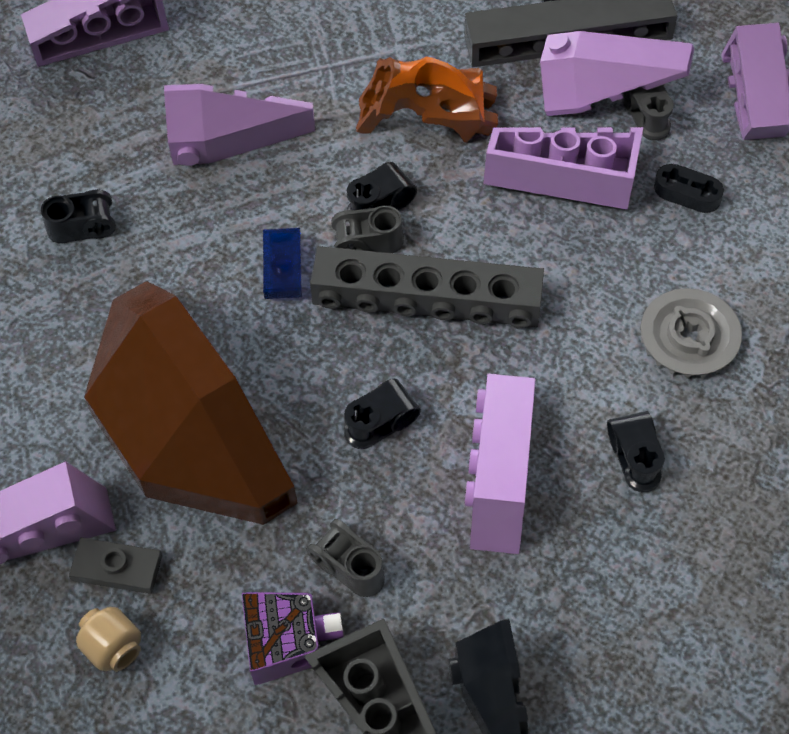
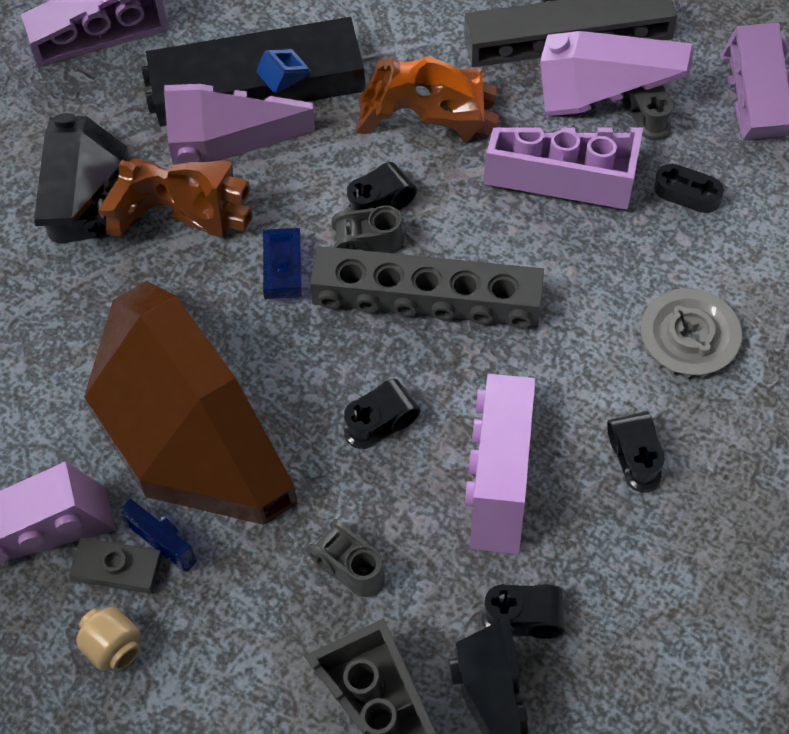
(74, 165): none -> black wedge
(159, 534): none -> clear blue plate
(200, 192): none -> dark orange hips
(232, 63): none -> black brick
(281, 69): none -> blue slope
(283, 631): torso -> none
(532, 610): none -> black piece

